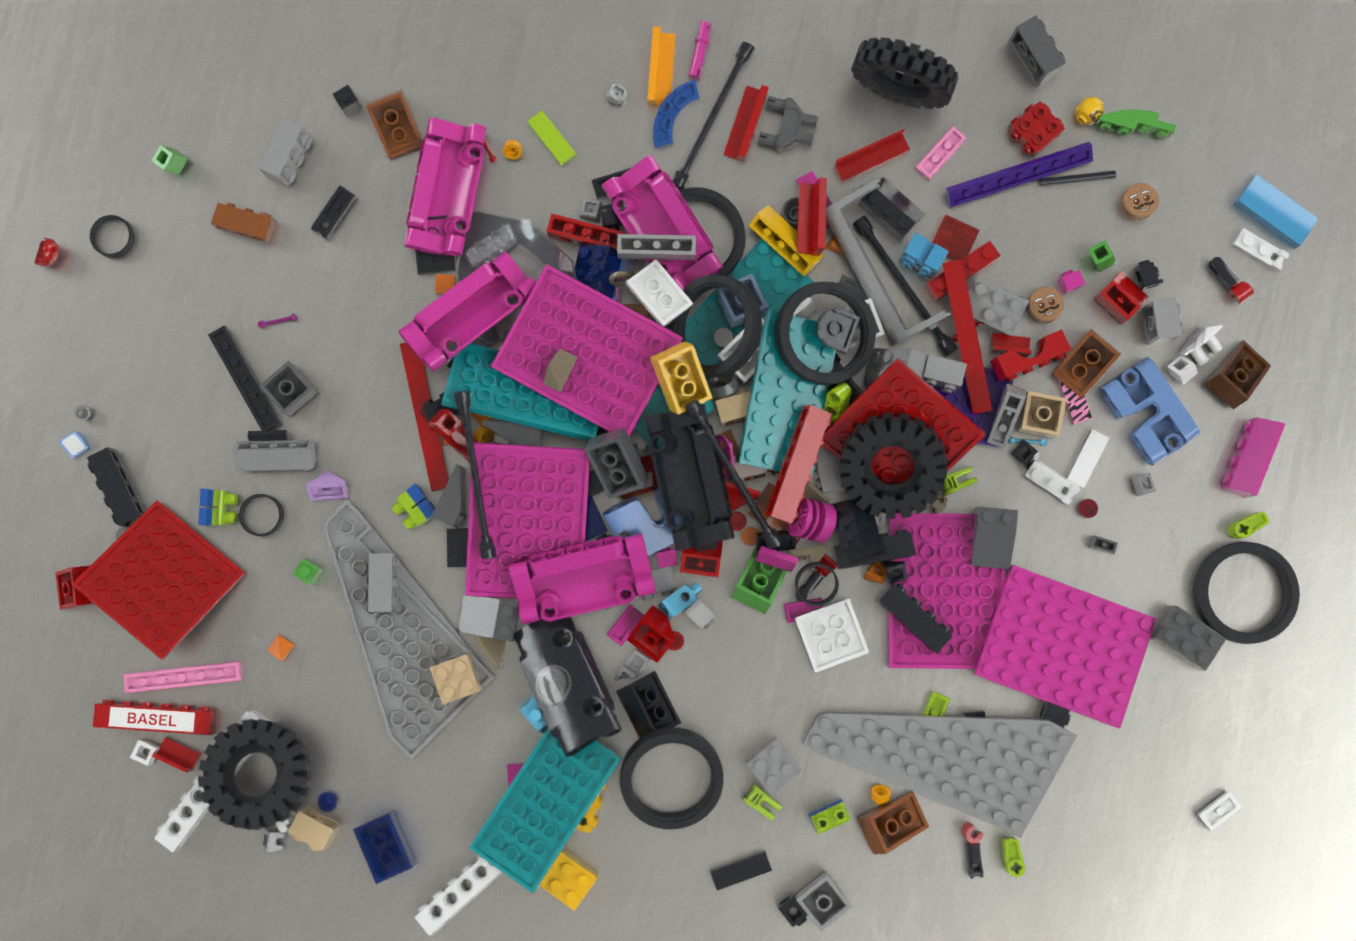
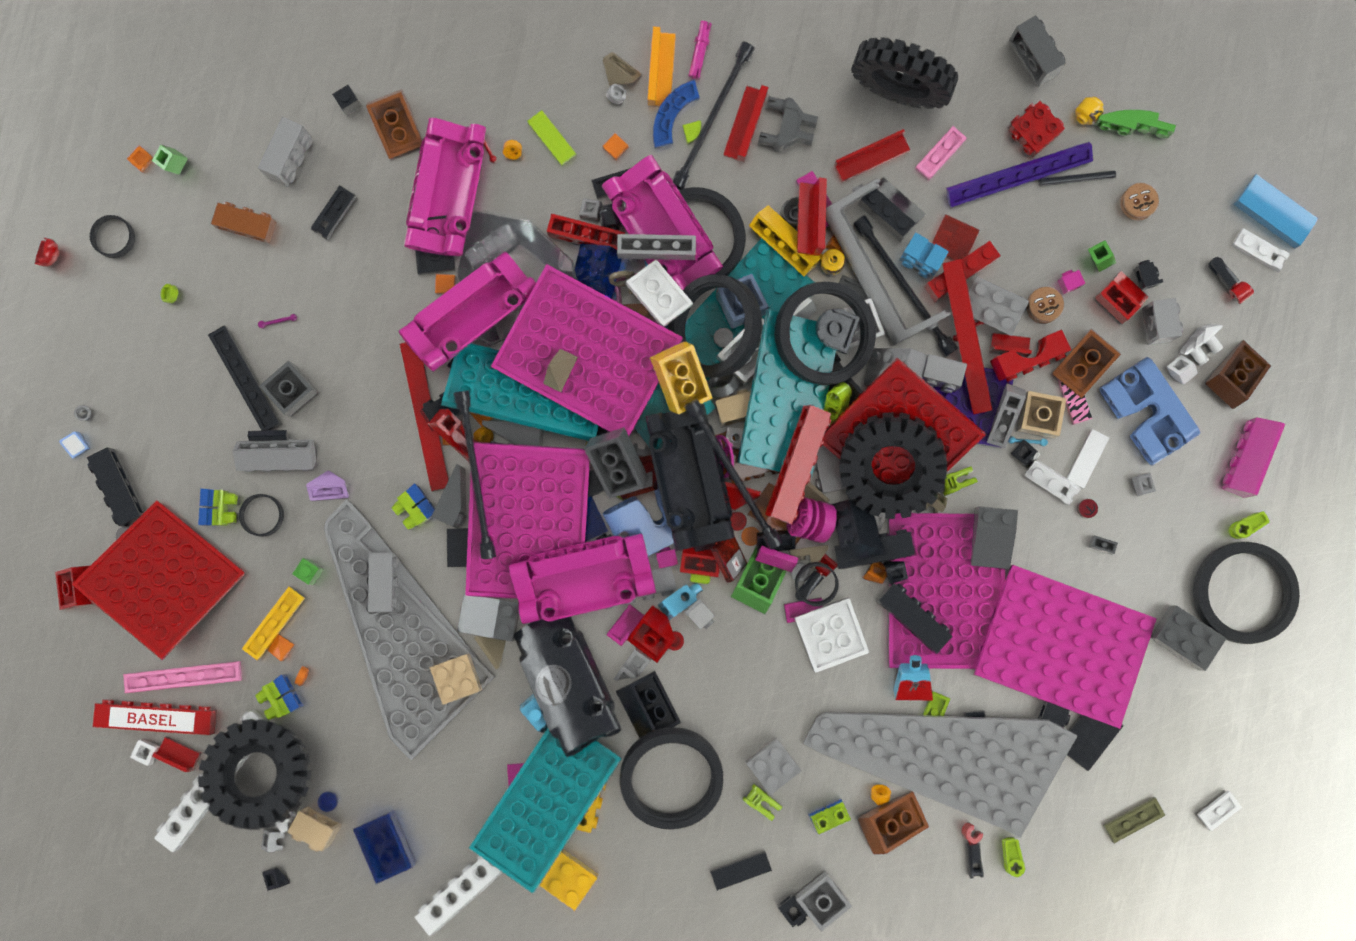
(140, 159): none -> orange tile
(169, 293): none -> lime tile
(273, 623): none -> yellow plate
(273, 692): none -> hips
(274, 879): none -> black slope
(302, 675): none -> orange tile
(615, 146): none -> orange tile
(618, 70): none -> dark tan slope
(692, 131): none -> lime tile
(700, 579): none -> lime tile
(729, 558): none -> clear red tile
(732, 431): none -> white plate
(804, 576): none -> light grey tile
(829, 267): none -> yellow head
(913, 681): none -> torso
(1091, 740): none -> black tile
(1134, 820): none -> olive tile

